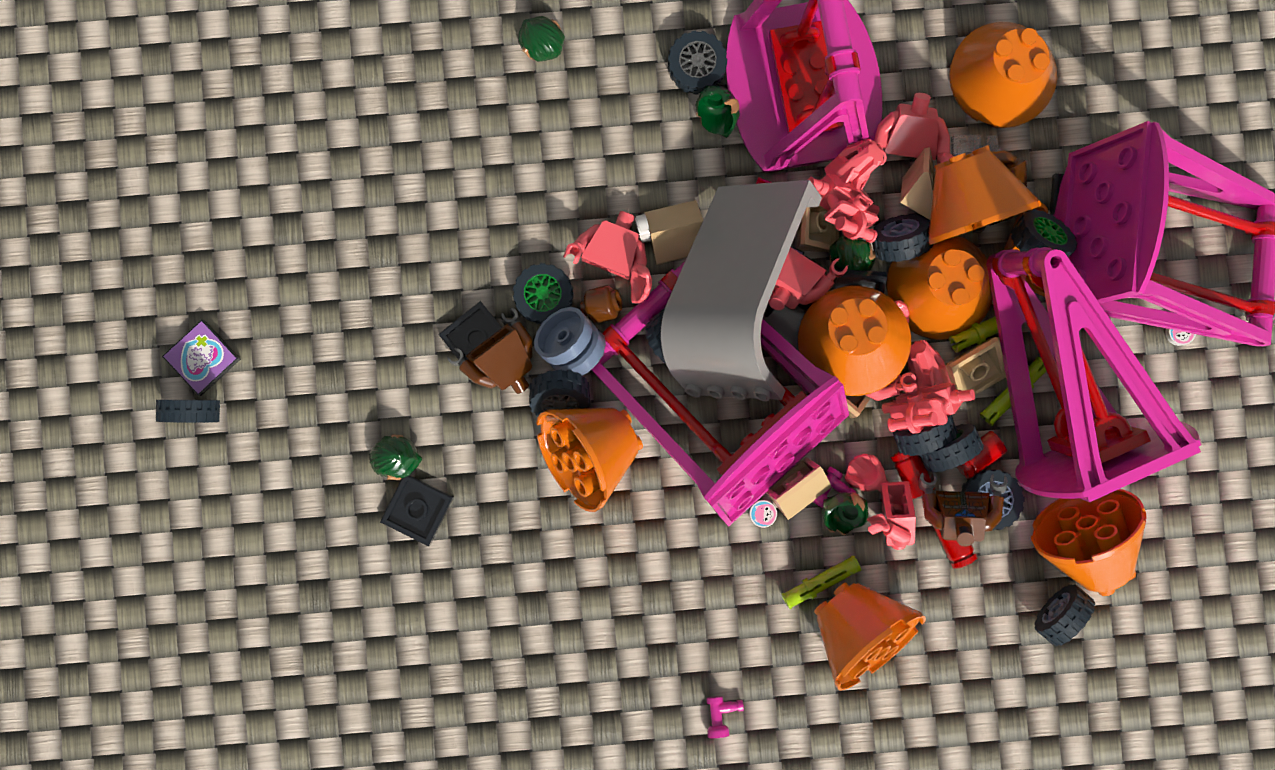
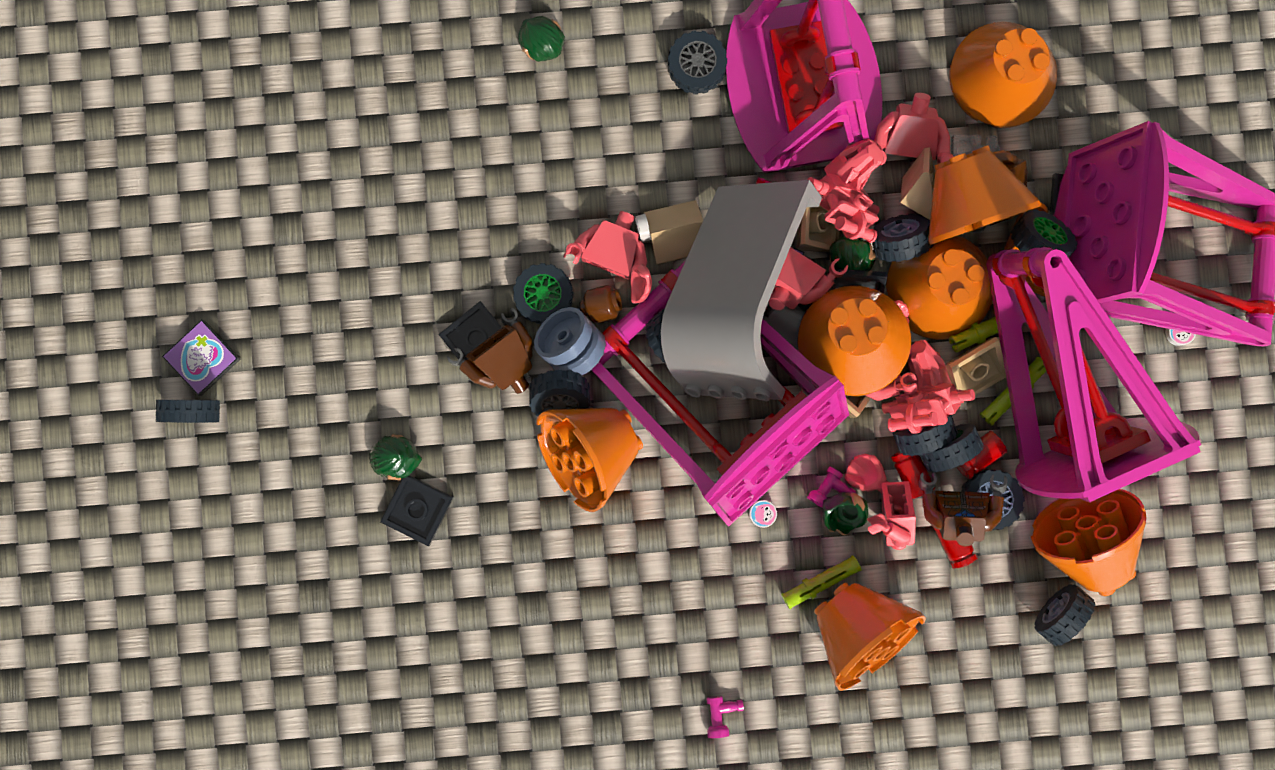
(717, 110): dark green hair -> none
(799, 487): tan slope -> none

